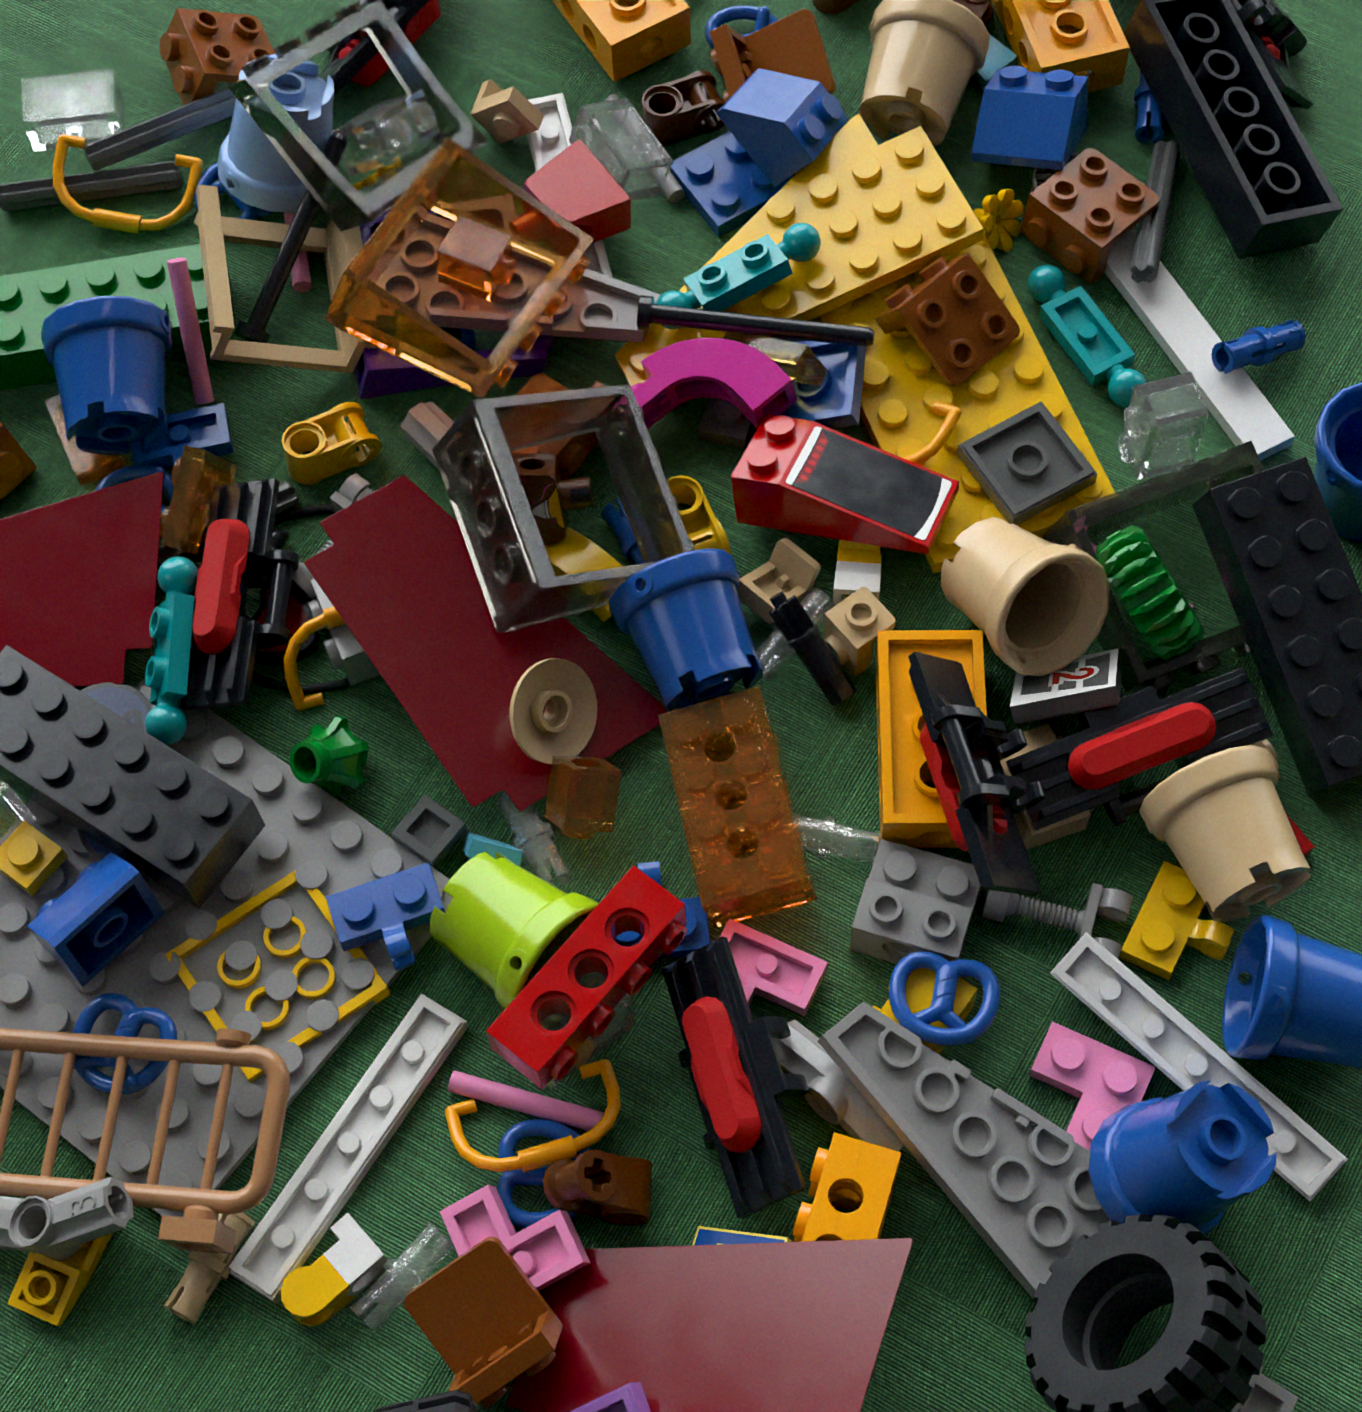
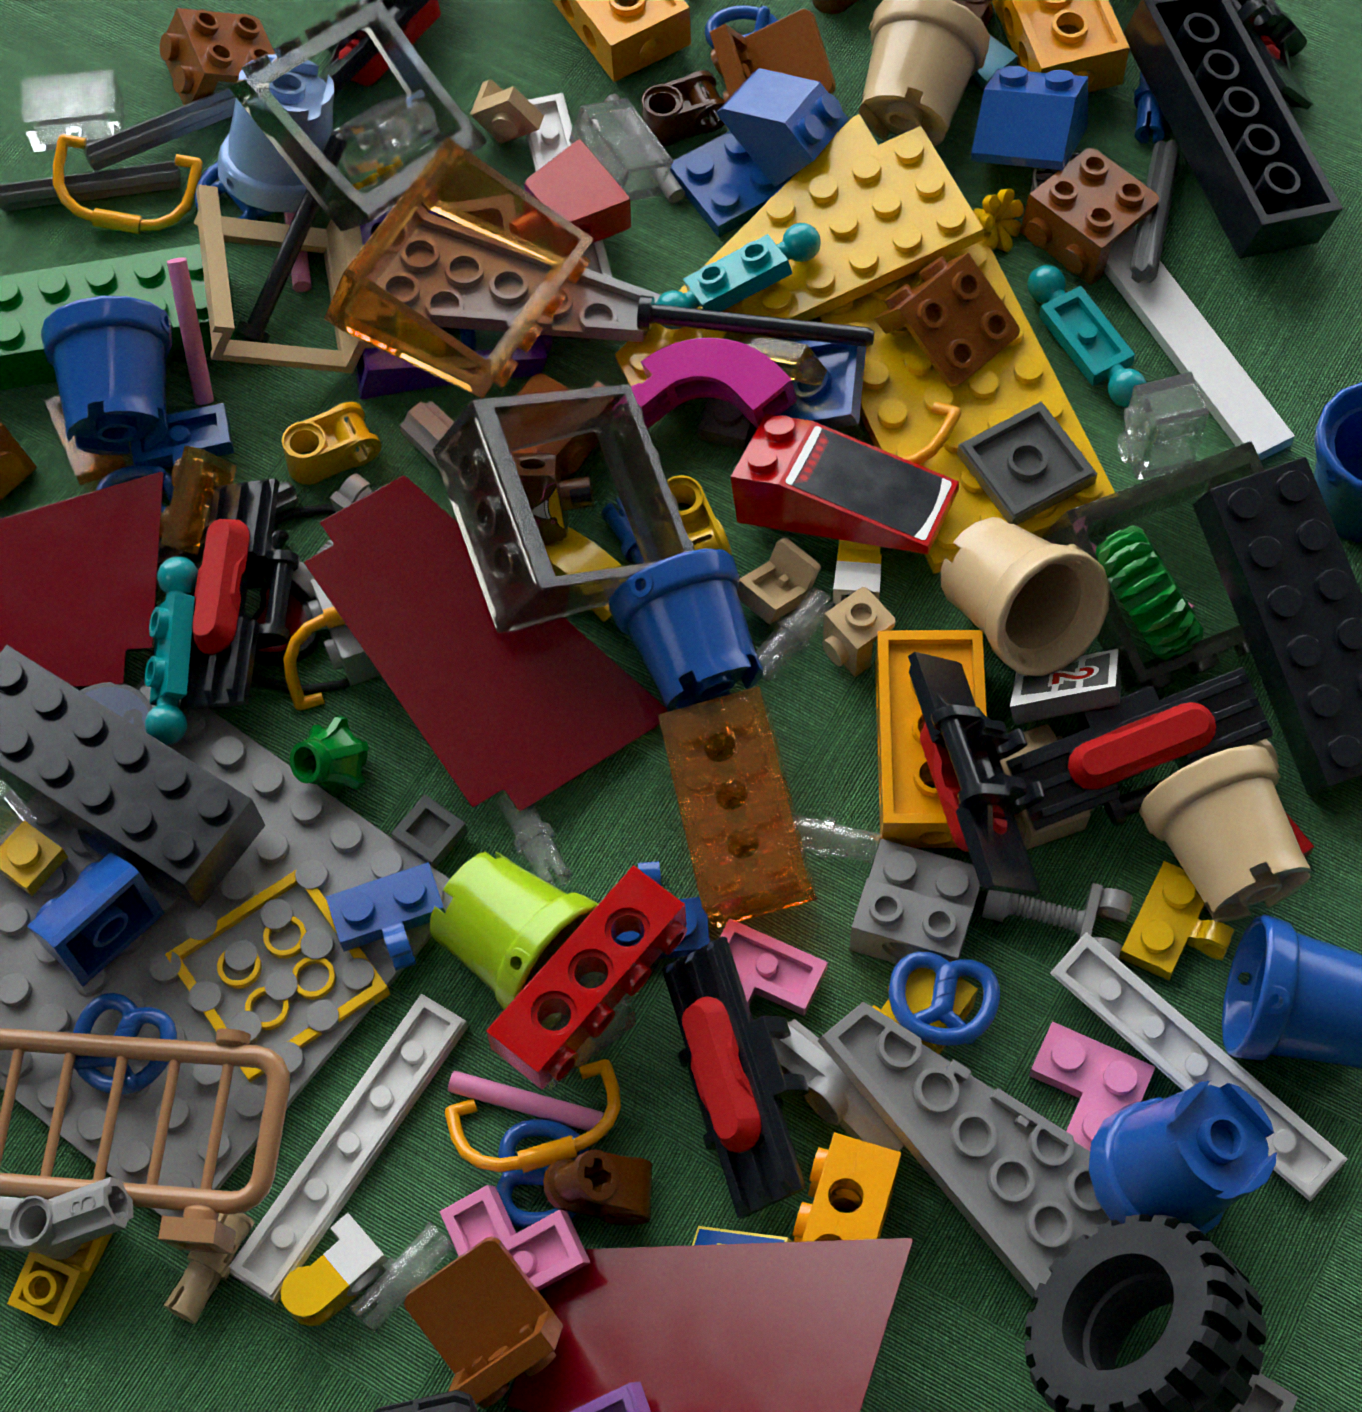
(476, 259): clear orange brick -> none
(478, 844): medium azure tile -> none
(568, 713): tan dish -> none
(582, 795): clear orange brick -> none
(811, 648): black piece -> none
(1258, 346): blue pin -> none

